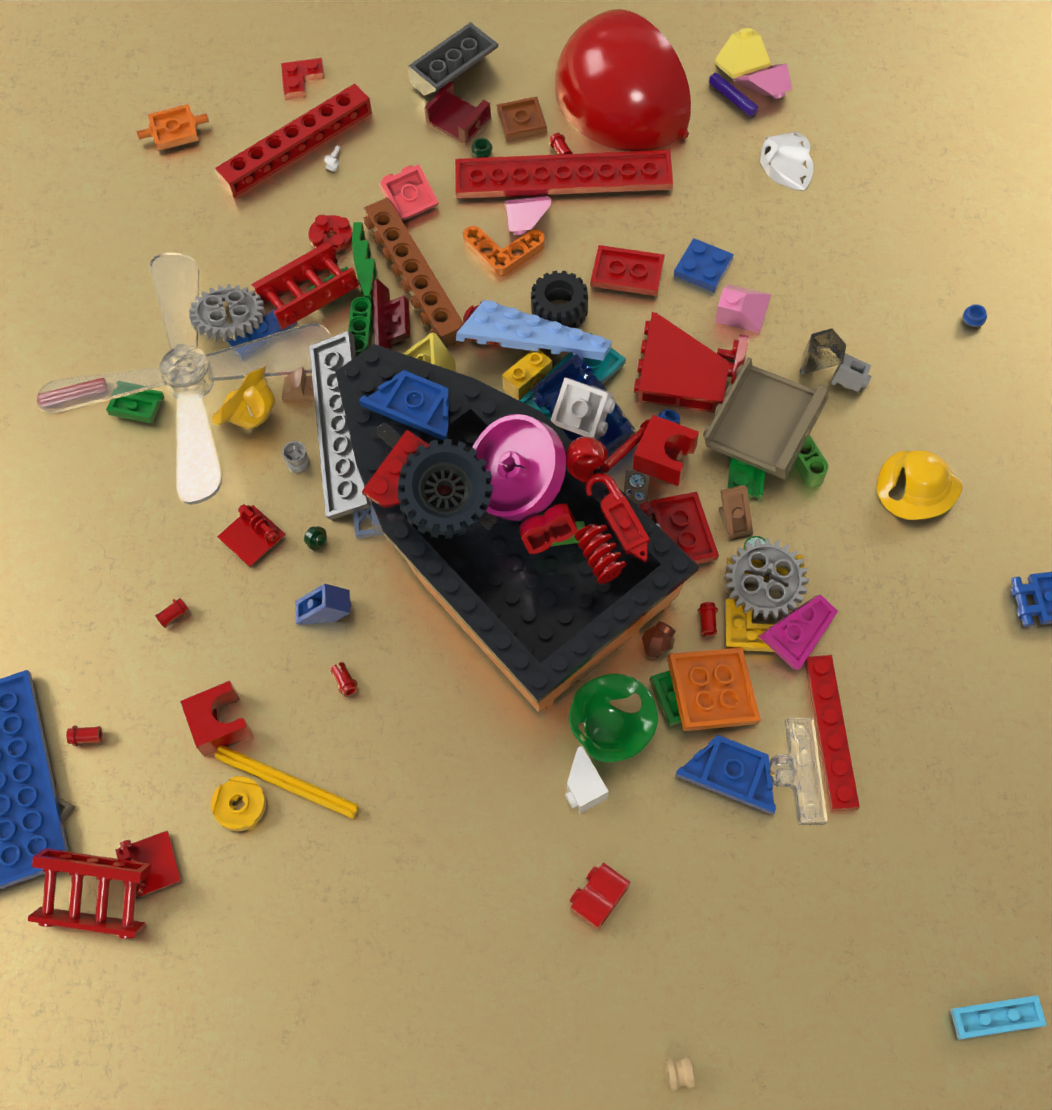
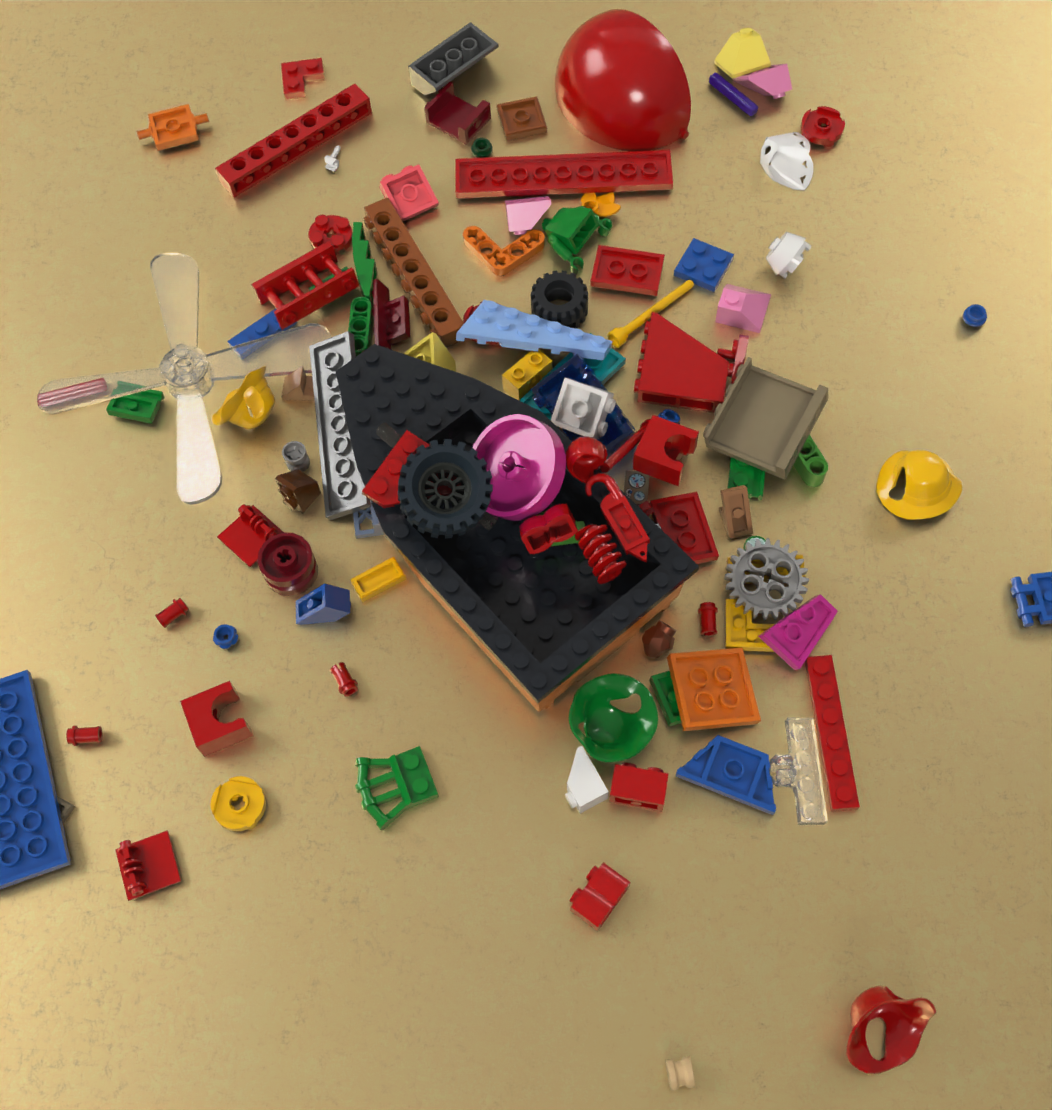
(104, 870): red fence -> none
(209, 315): light grey gear -> none
(223, 630): none -> blue plate
(287, 564): none -> dark red wheel
(287, 781): yellow axle -> none
(297, 490): none -> reddish brown slope
(315, 537): dark green plate -> none
(378, 579): none -> yellow tile
(412, 779): none -> green plate
(413, 403): blue wing -> none
(558, 142): red pin -> none
(571, 230): none -> green torso
(601, 205): none -> light orange plate
(619, 335): none -> yellow piece
(639, 786): none -> red brick
(786, 253): none -> white cone
(822, 135): none -> red plate
(822, 351): clear smoke slope -> none
(852, 373): light grey brick -> none
(904, 1027): none -> red piece
(998, 1017): medium azure plate -> none

